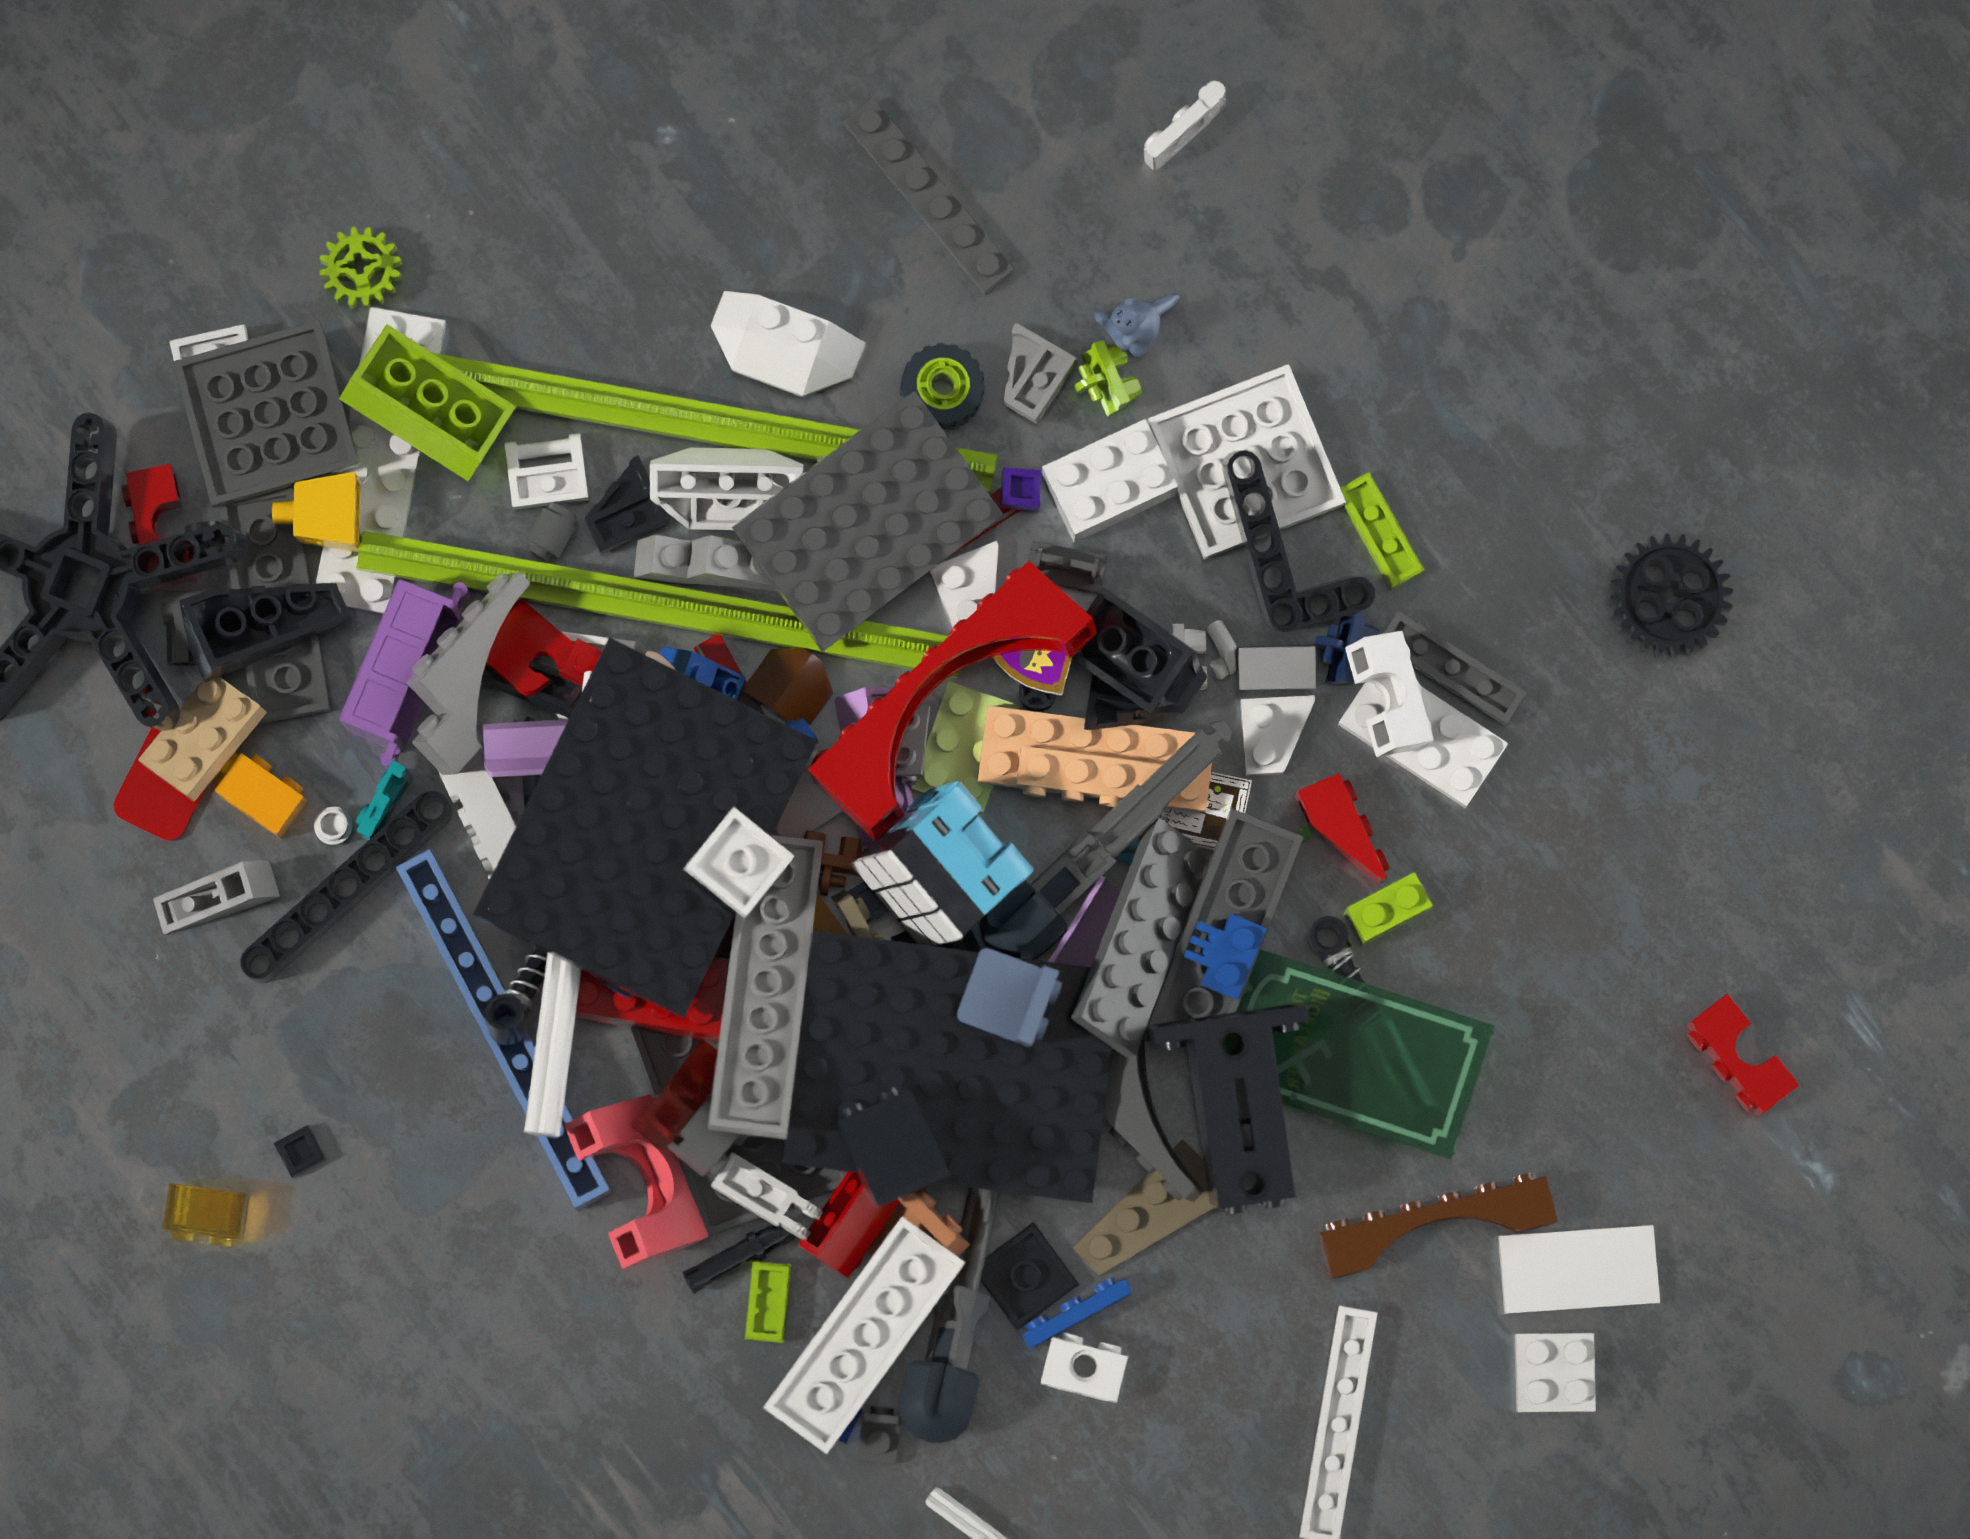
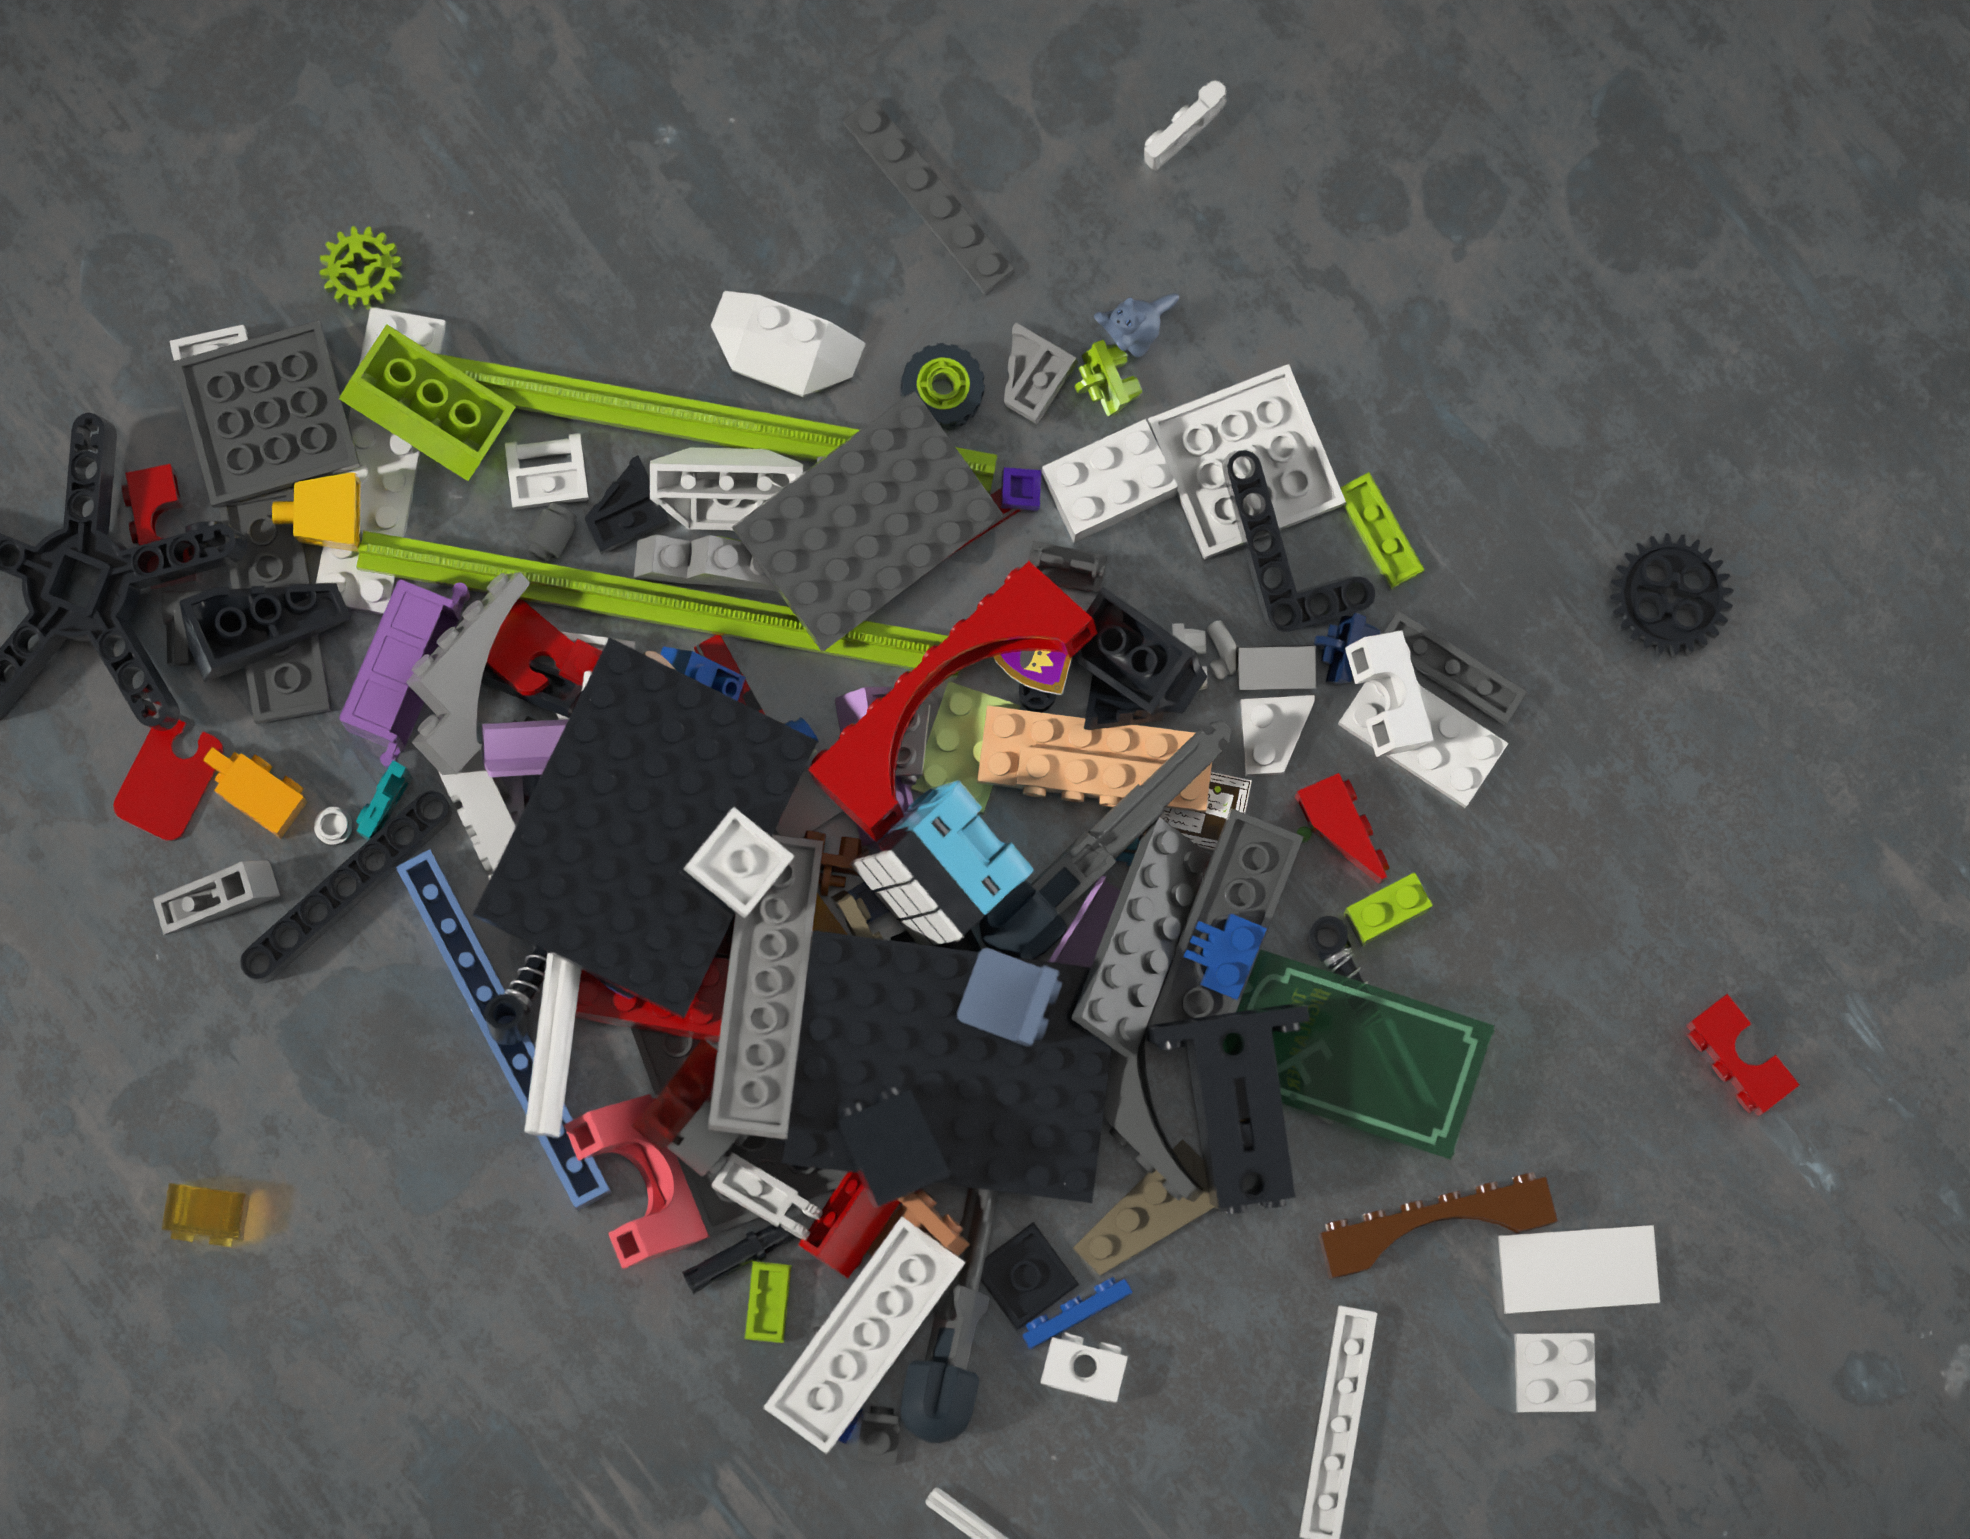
(205, 737): tan plate -> none
(300, 1151): black tile -> none
(790, 684): reddish brown slope -> none
(966, 581): white wing -> none

